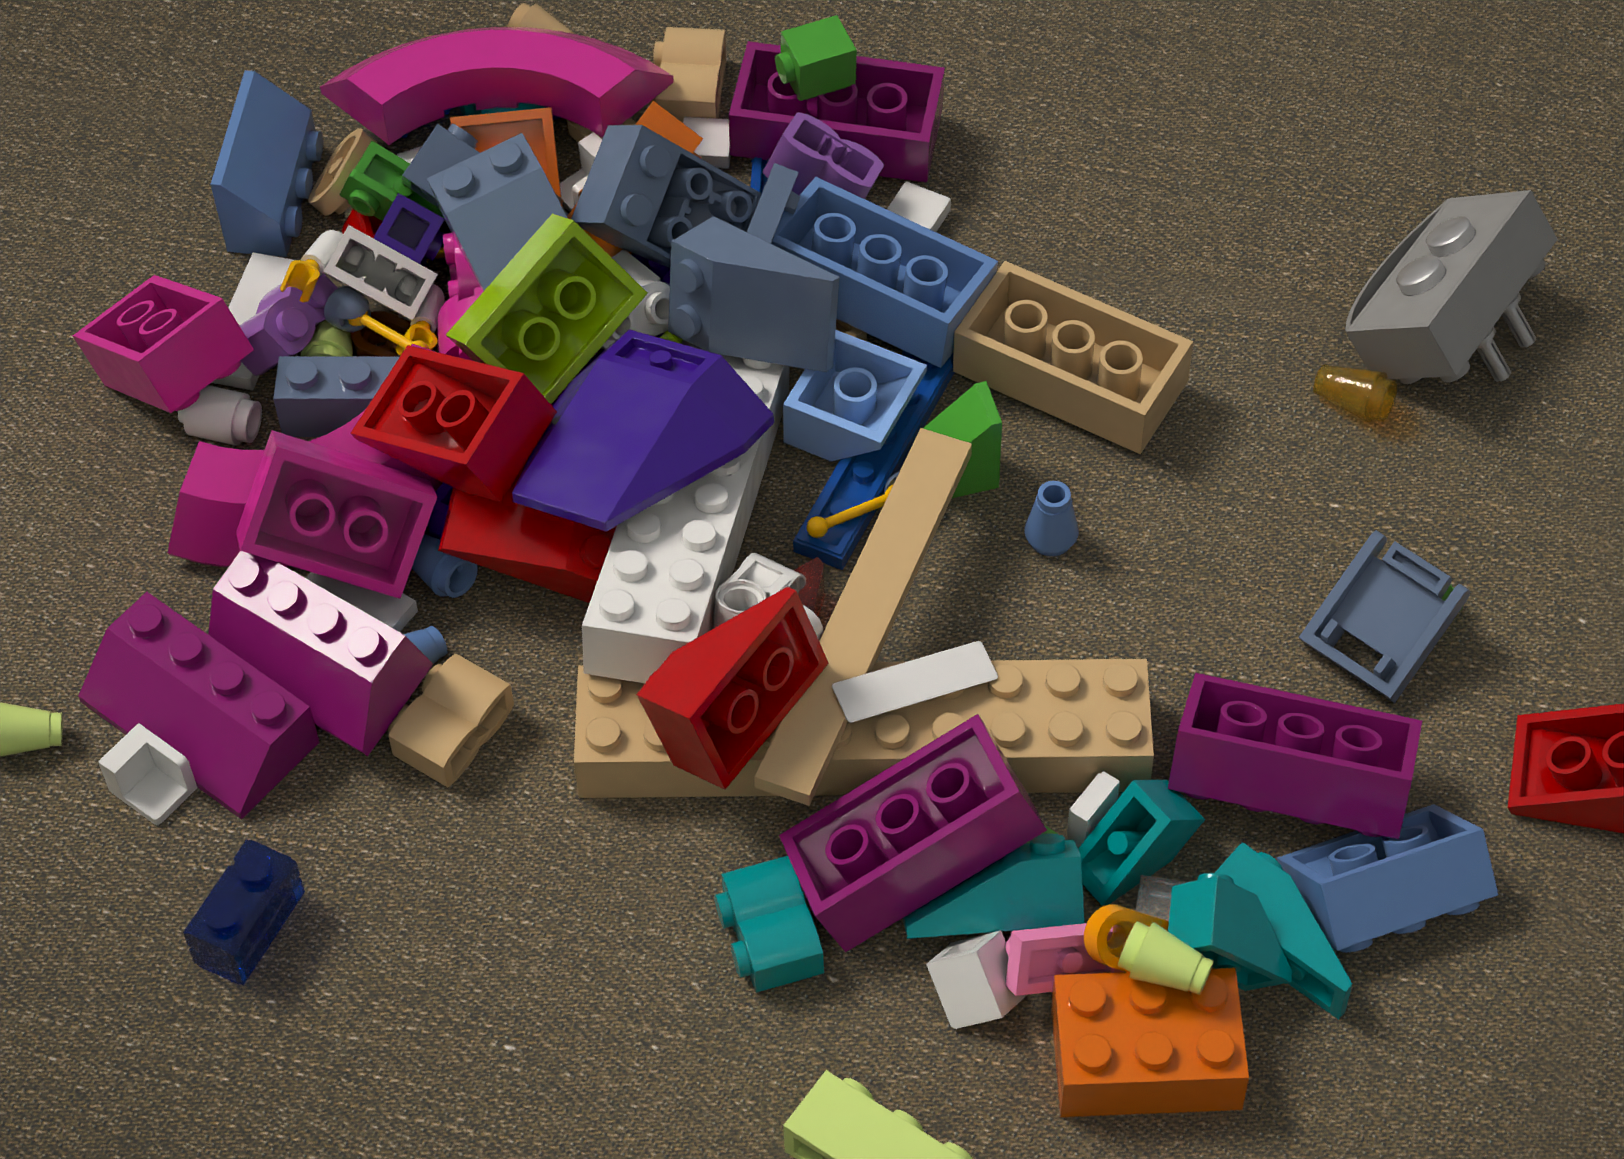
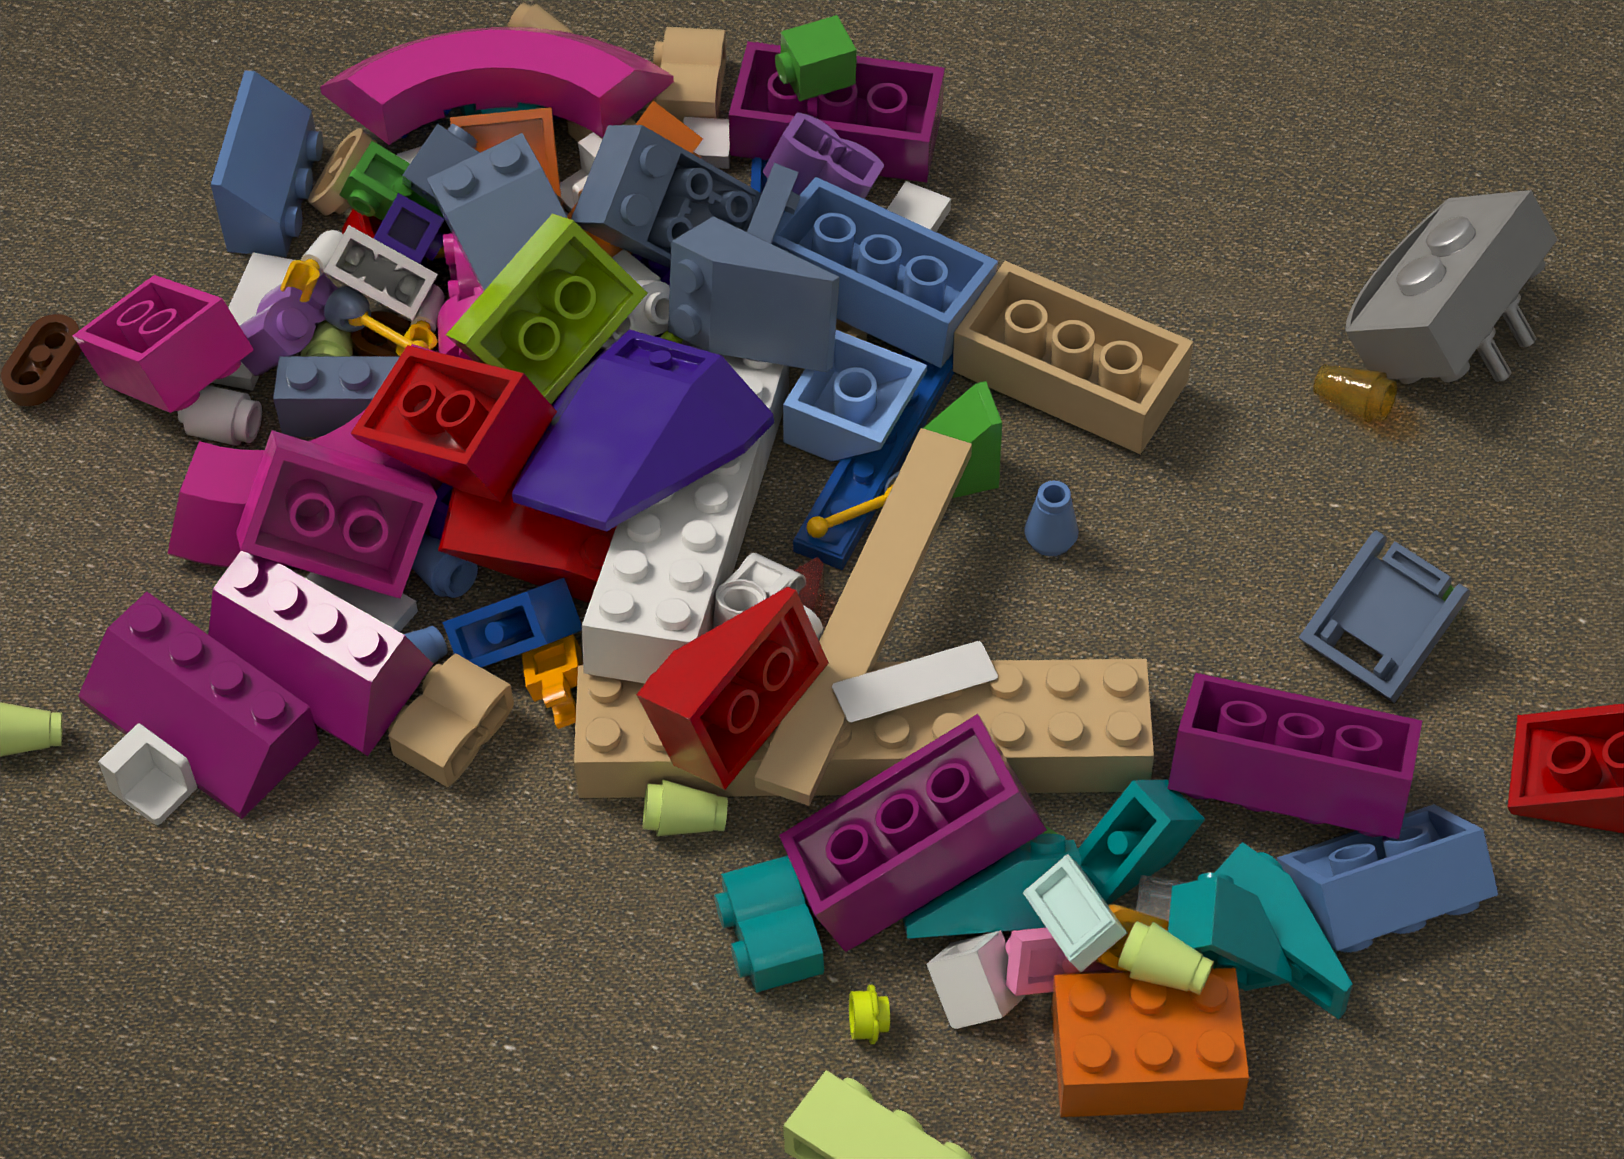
(34, 366): none -> reddish brown plate
(244, 912): clear blue brick -> none
(514, 624): none -> blue slope
(551, 675): none -> light orange plate
(682, 809): none -> yellowish green cone
(868, 1014): none -> neon yellow plate
(1074, 913): none -> light aqua tile
(1092, 807): white tile -> none

